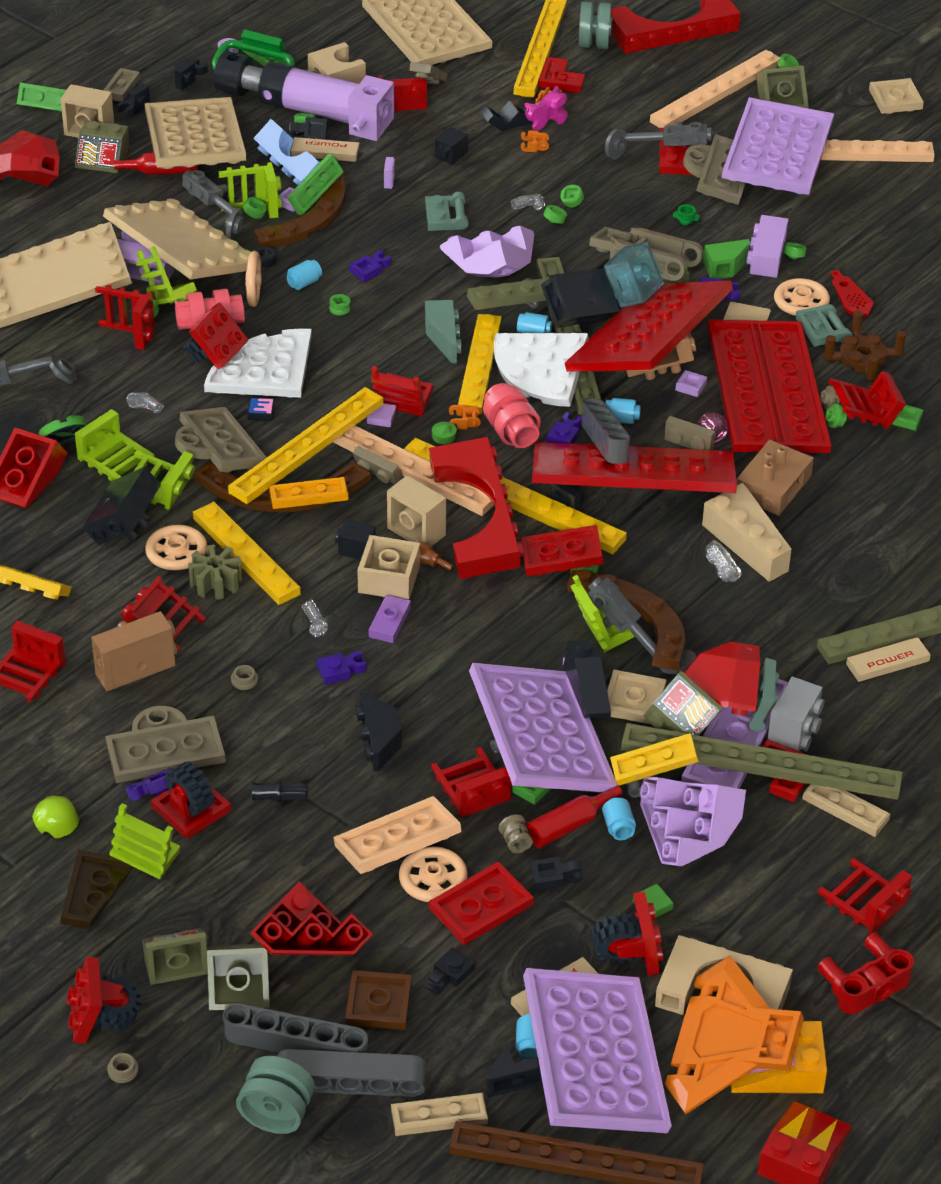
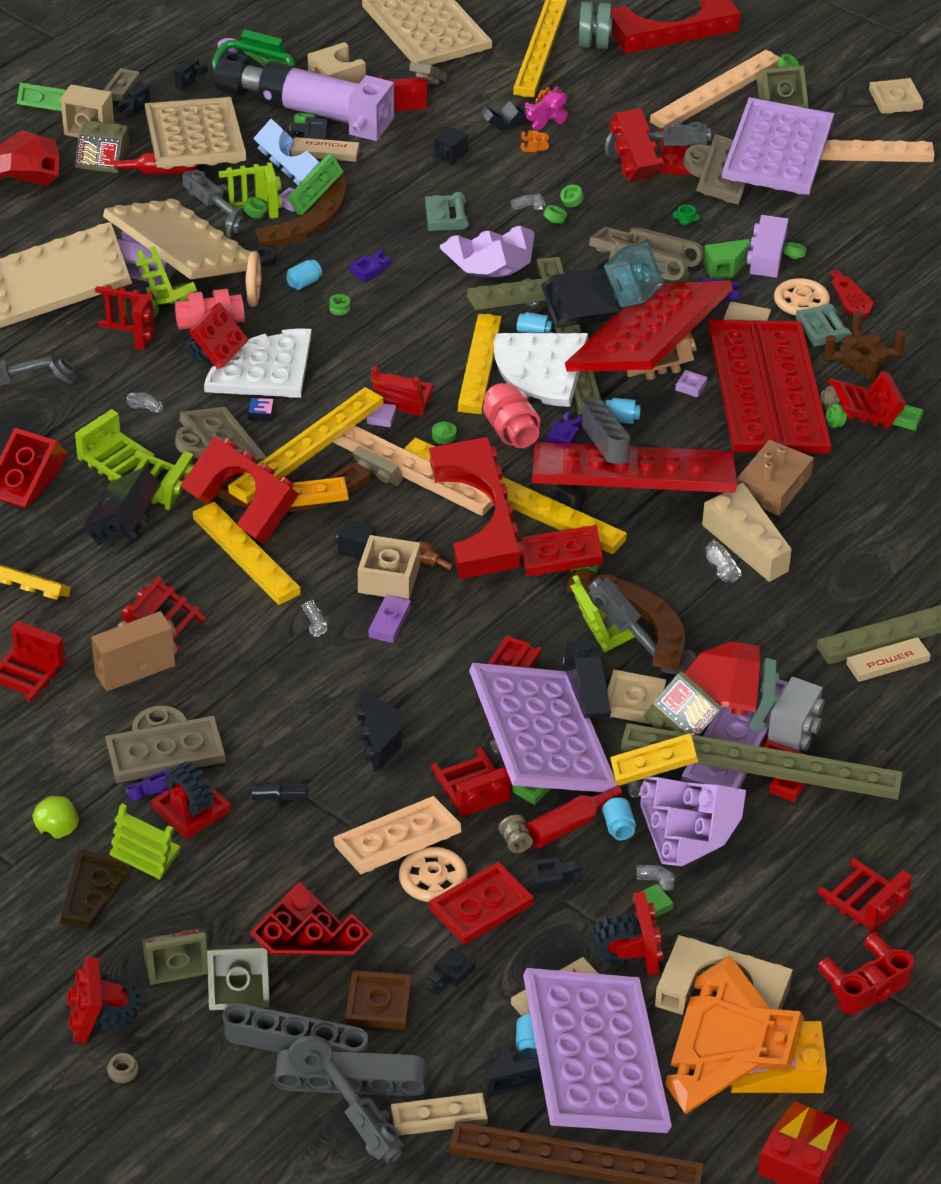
(63, 430): bright green tile -> none
(175, 546): light nougat plate -> none
(215, 572): olive gear -> none
(244, 677): dark tan plate -> none
(272, 495): none -> red arch
(275, 1094): sand green wheel -> none
(337, 668): dark purple plate -> none
(381, 1137): none -> dark grey piece
(389, 172): lavender tile -> none
(416, 511): tan brick -> none
(442, 327): sand green slope -> none
(468, 414): orange piece -> none
(515, 653): none -> red plate
(555, 74): red plate -> none
(634, 145): none -> red wedge
(652, 872): none -> clear arm
(689, 434): dark tan plate -> none
(715, 422): clear pink piece -> none
(848, 808): tan tile -> none

